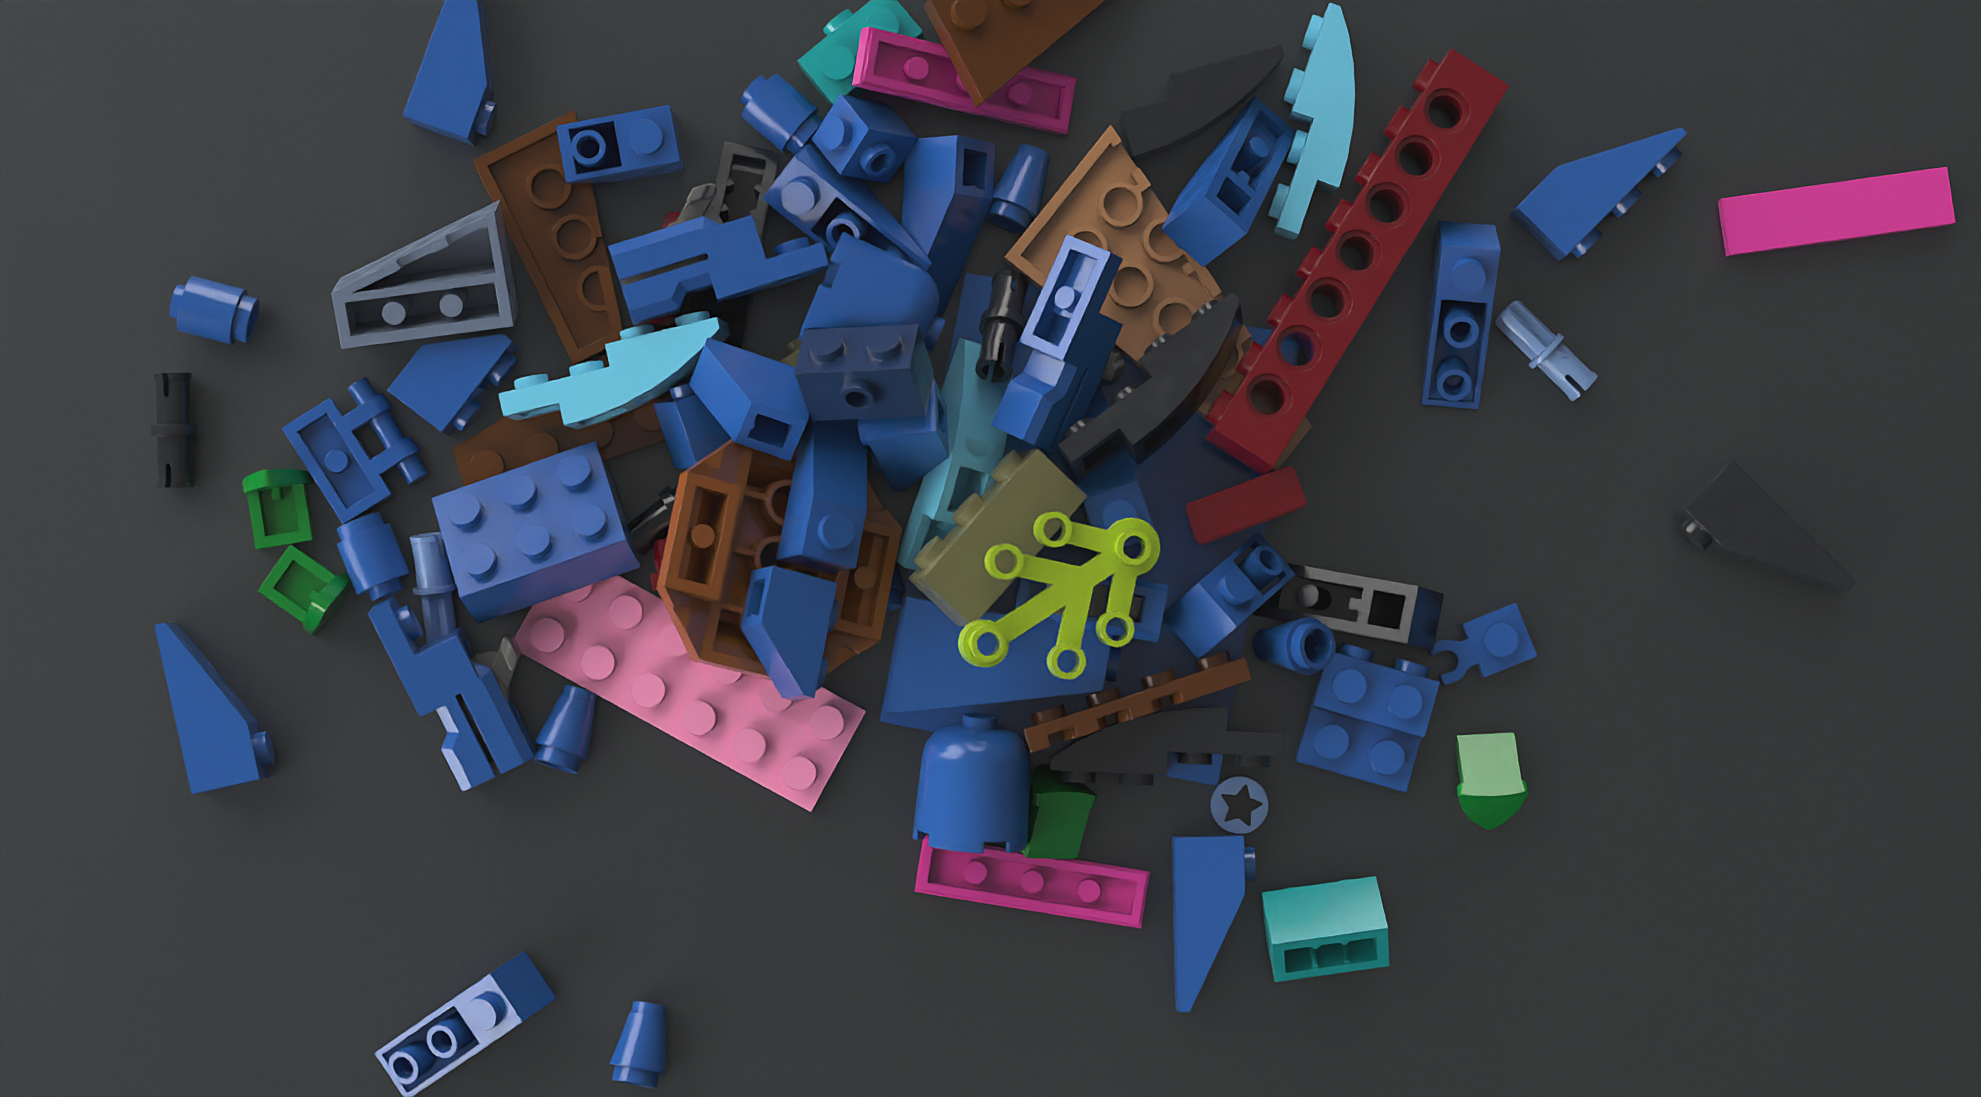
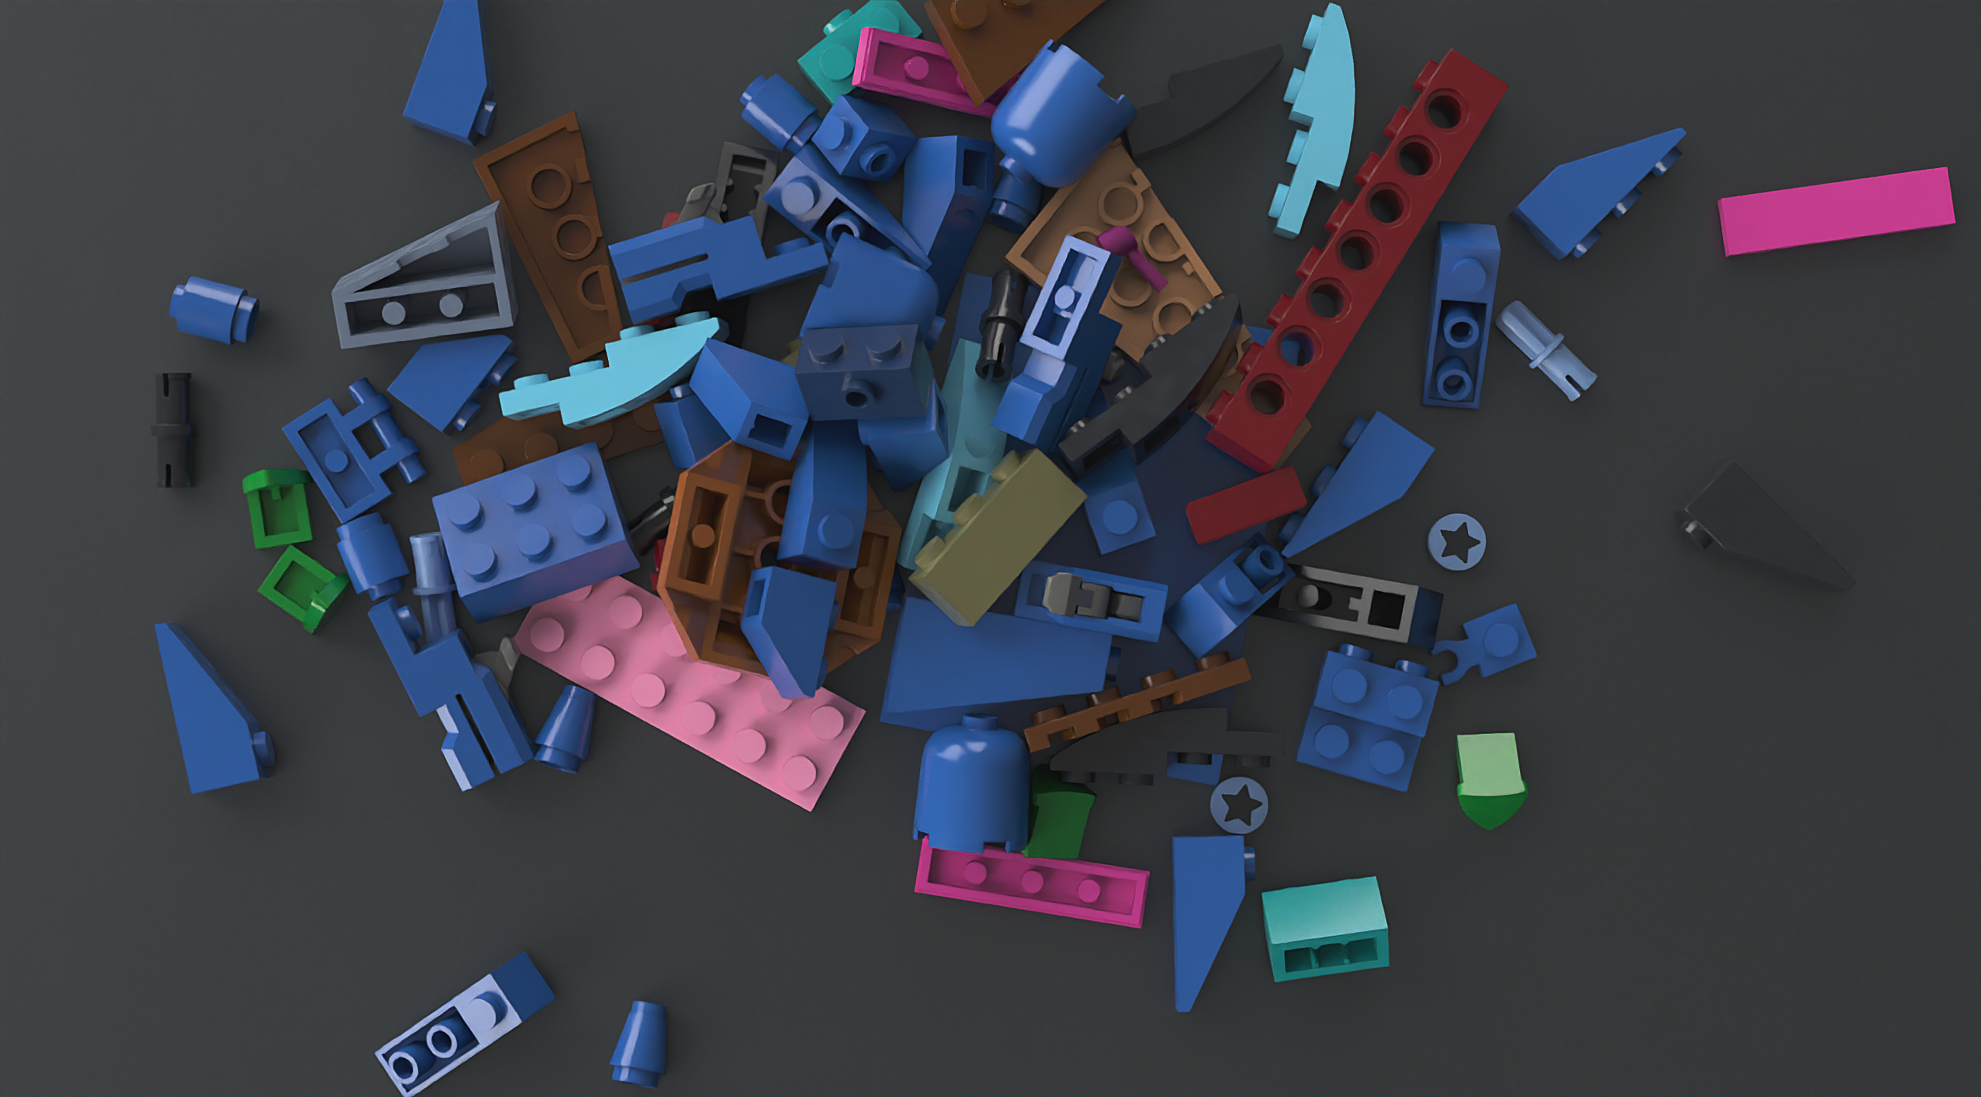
(621, 146): blue slope -> none
(1057, 119): none -> blue cylinder
(1069, 588): lime plant -> none
(1122, 243): none -> magenta hand
(1230, 184): blue slope -> none
(1296, 645): blue cone -> none
(1372, 474): none -> blue slope
(1456, 542): none -> medium blue tile

